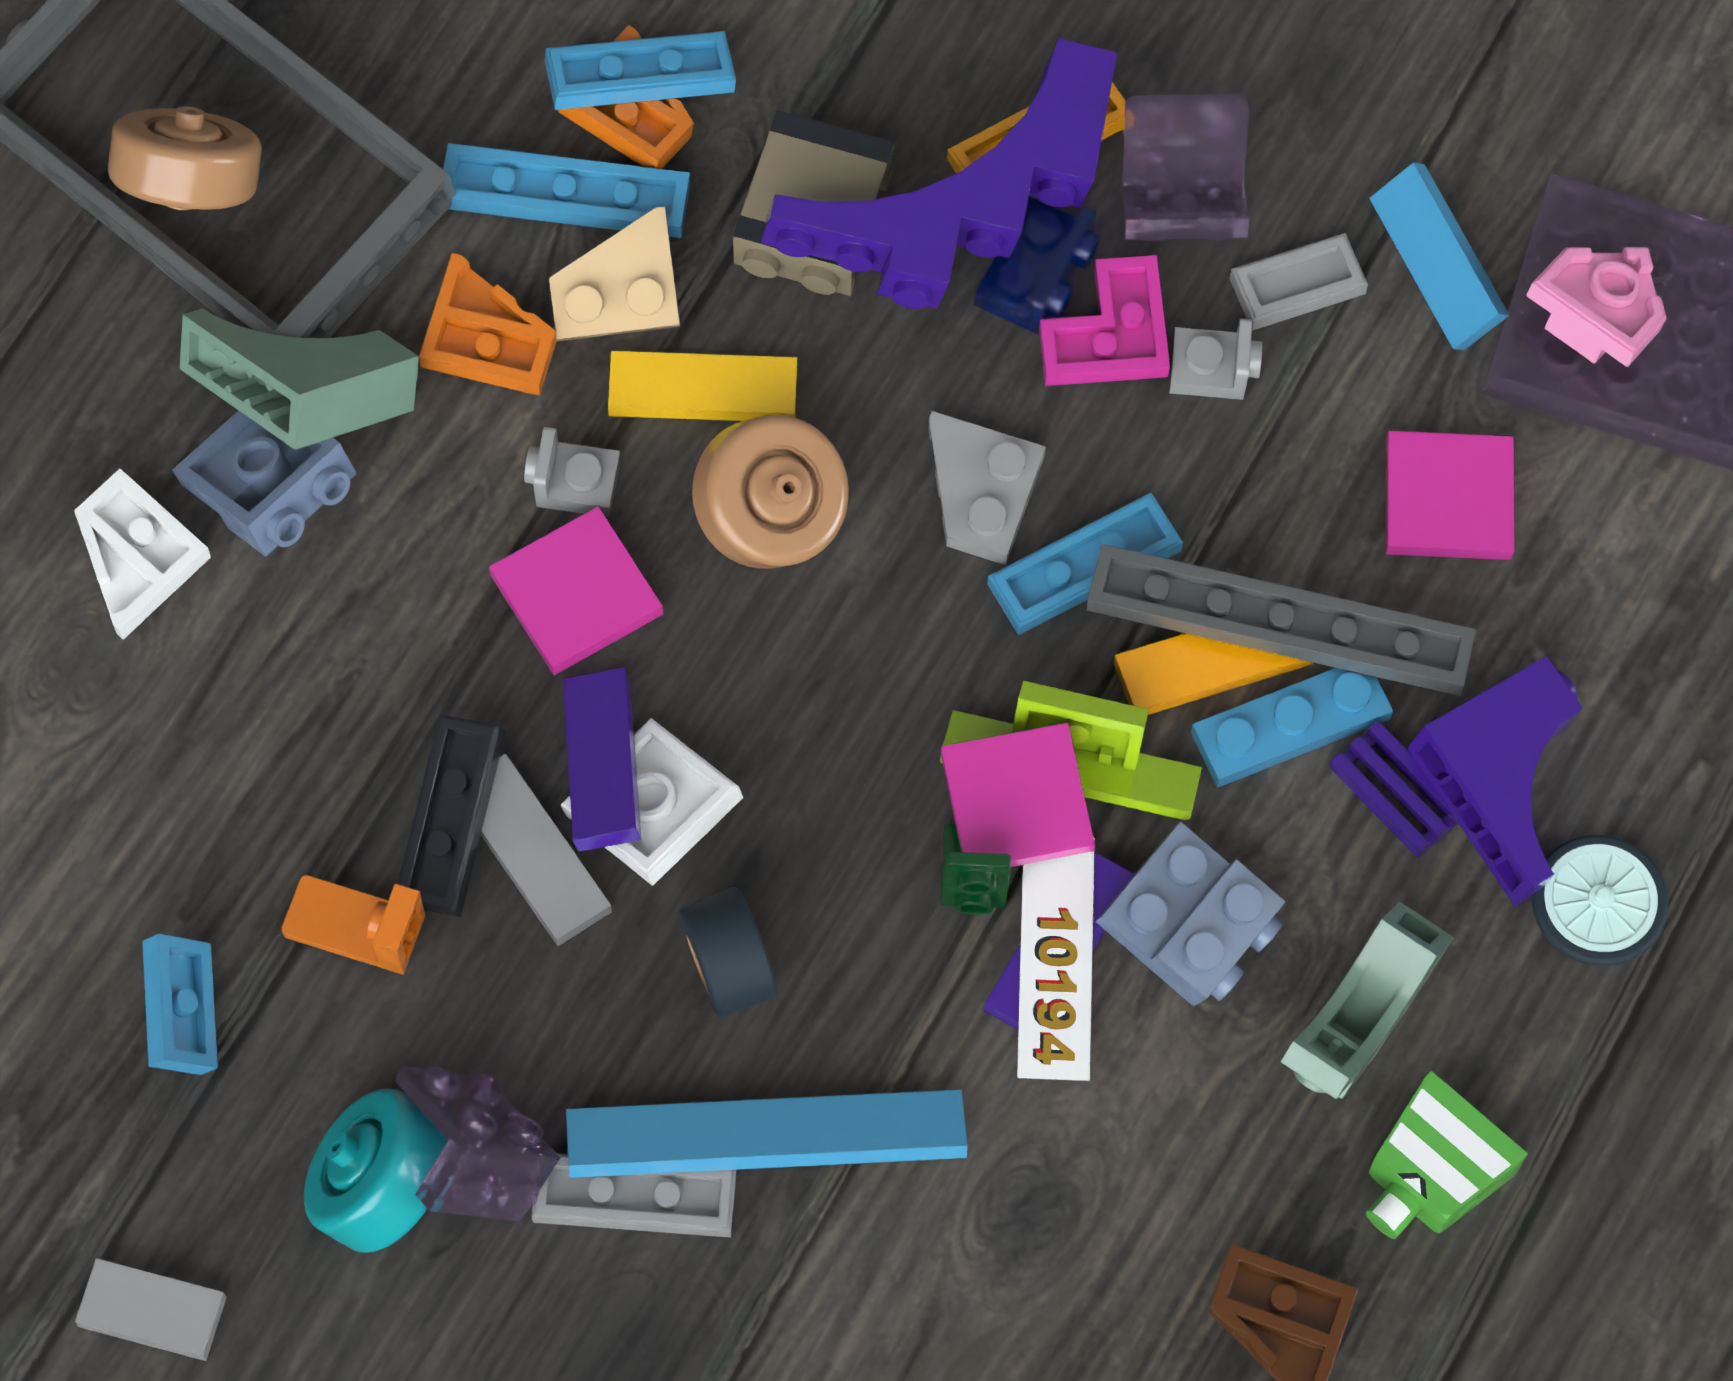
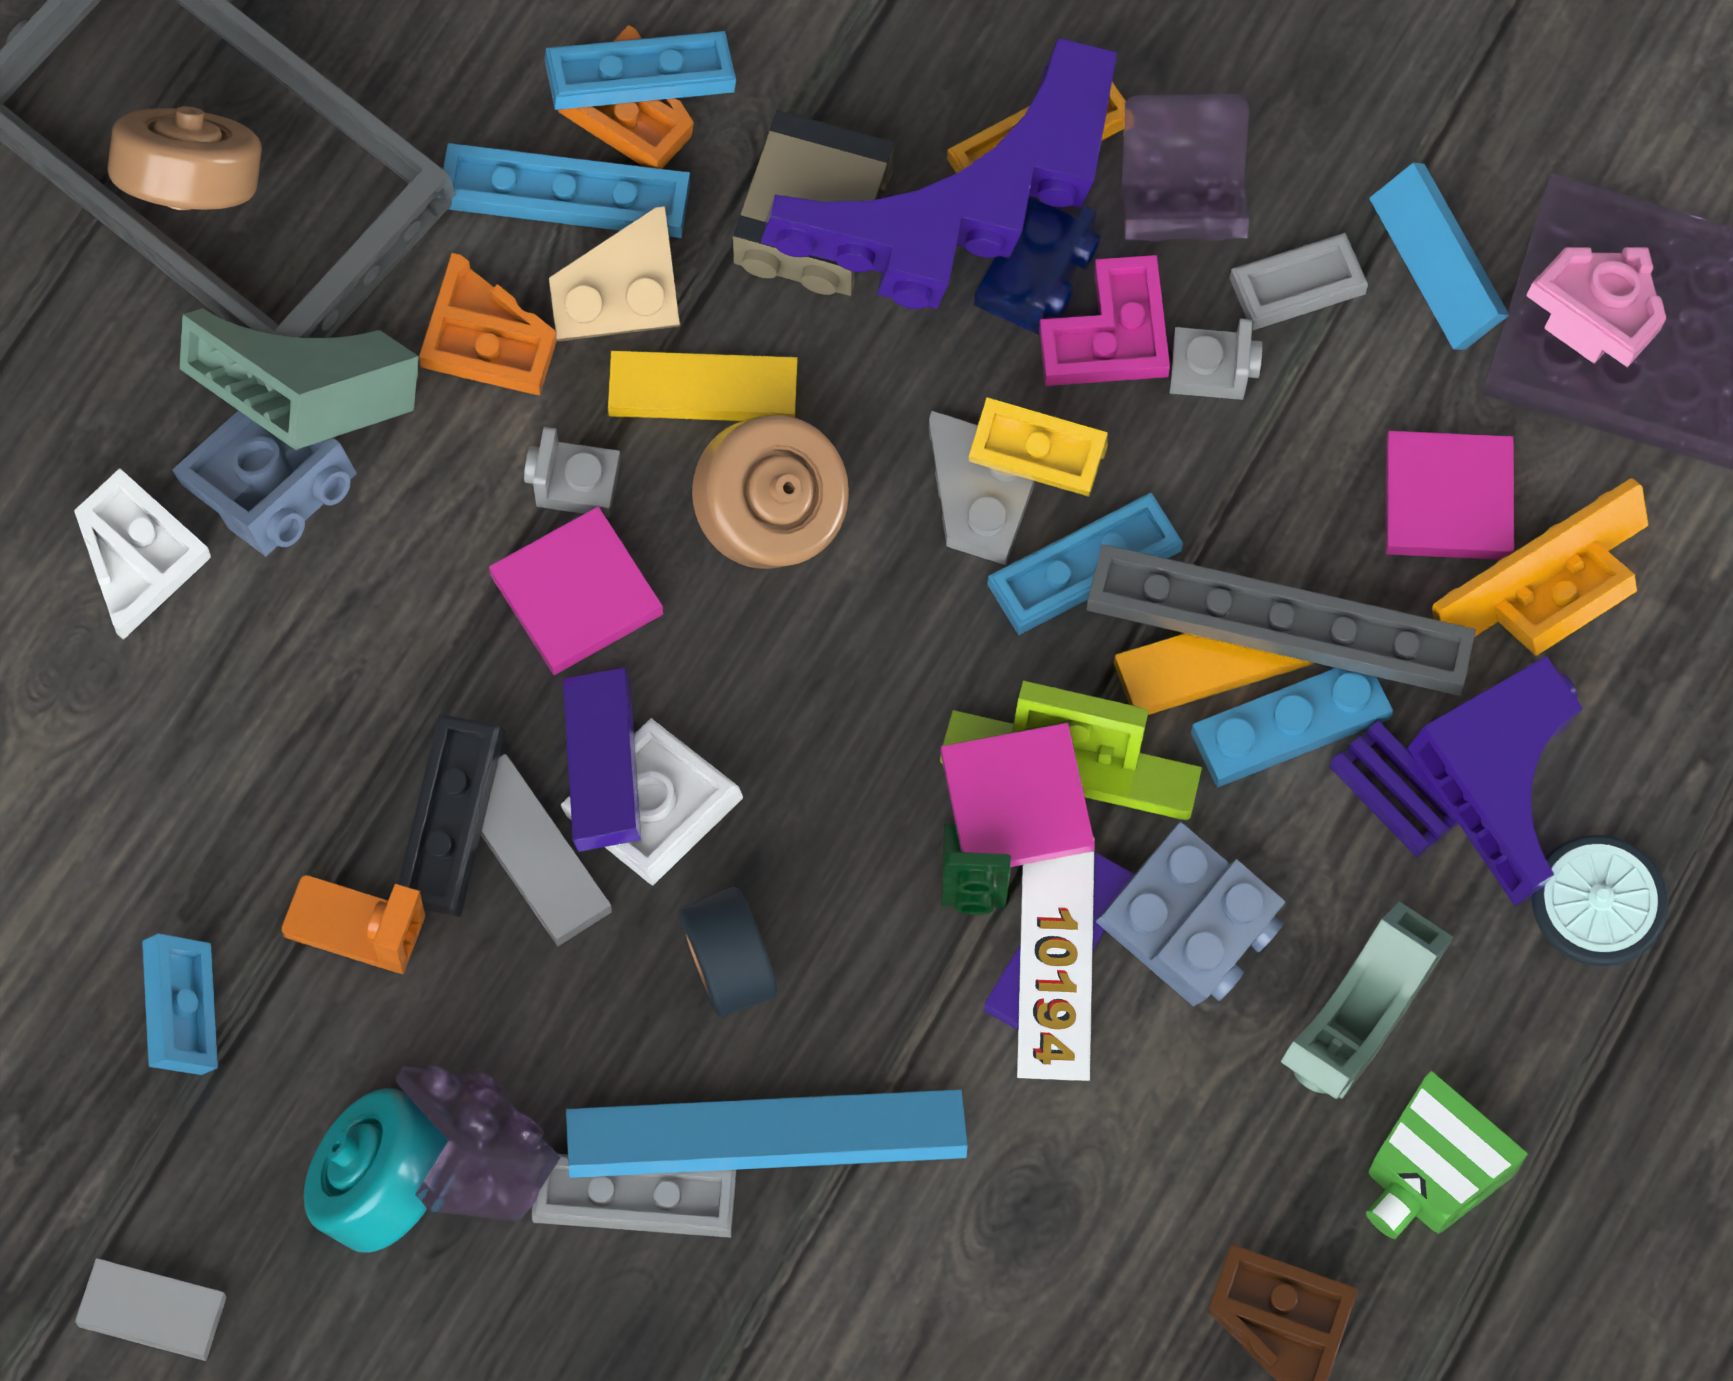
(1038, 447): none -> yellow panel
(1556, 578): none -> light orange bracket

